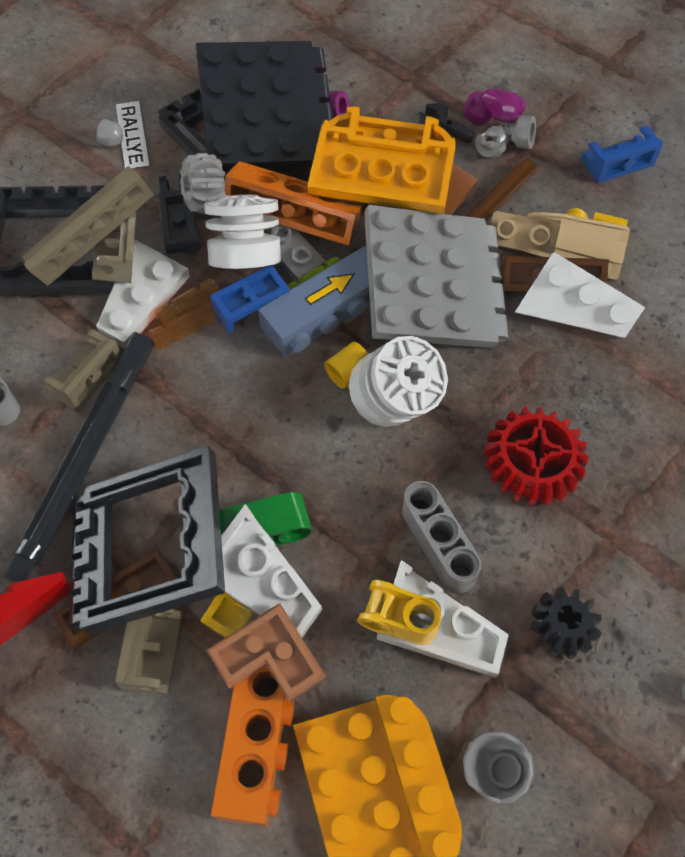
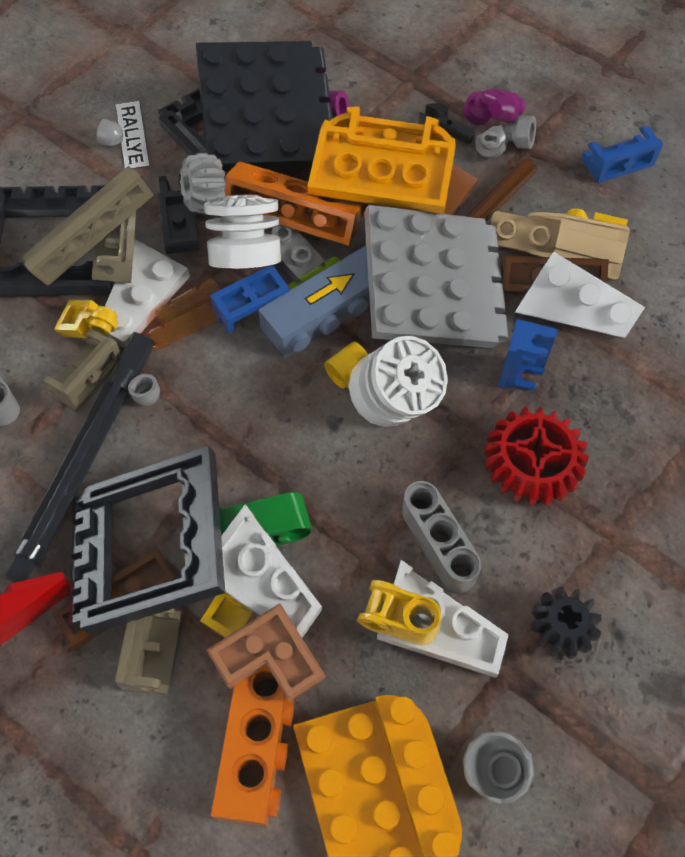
(83, 315): none -> yellow plate
(144, 389): none -> light grey hinge
(526, 353): none -> blue hinge

